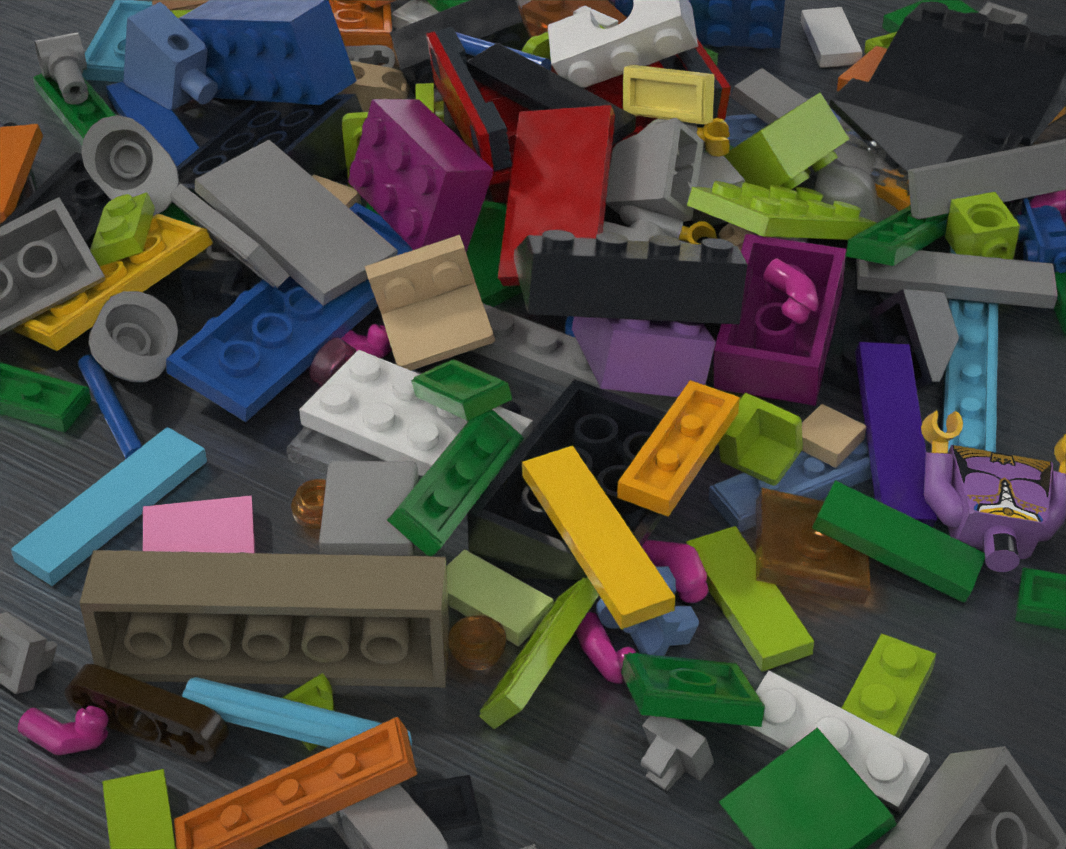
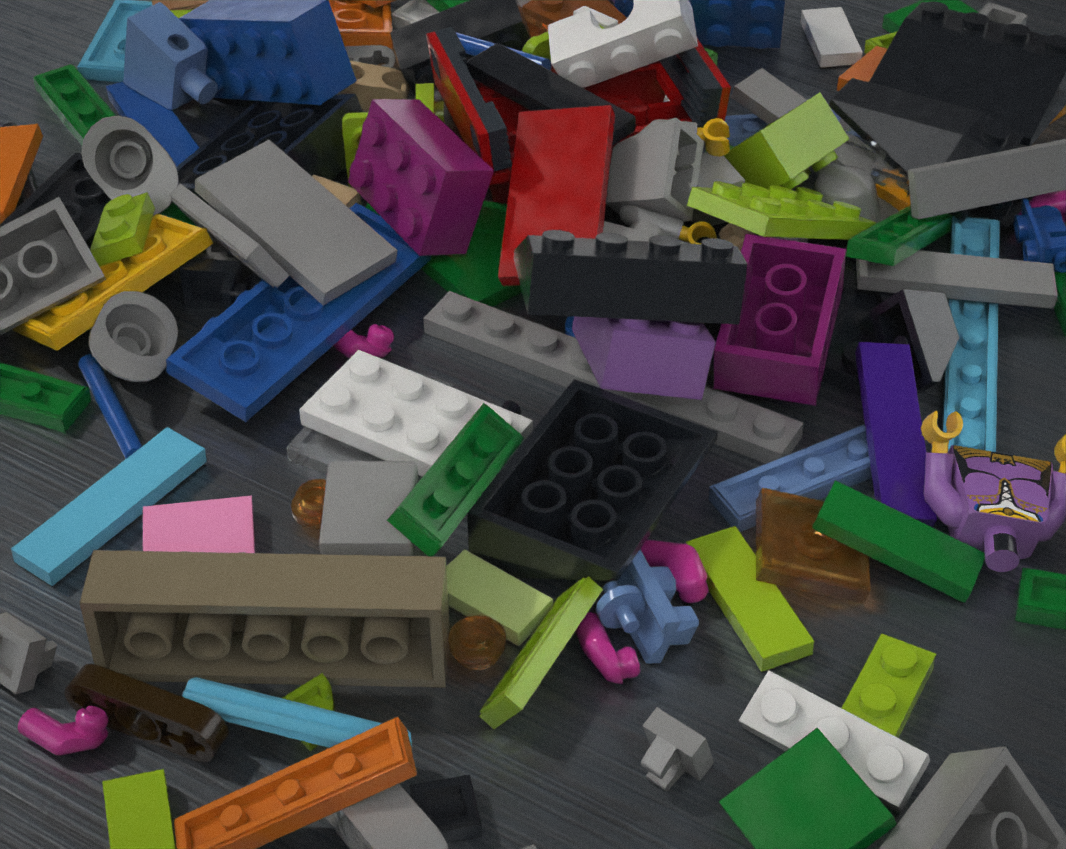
(64, 61): light grey pin -> none
(330, 360): clear pink tile -> none
(430, 304): tan bracket -> none
(461, 389): green tile -> none
(598, 537): yellow tile -> none
(668, 94): light yellow tile -> none
(678, 448): light orange plate -> none
(691, 689): green tile -> none
(762, 440): lime panel -> none
(797, 286): dark pink arm -> none
(831, 435): tan tile -> none
(982, 227): lime brick -> none

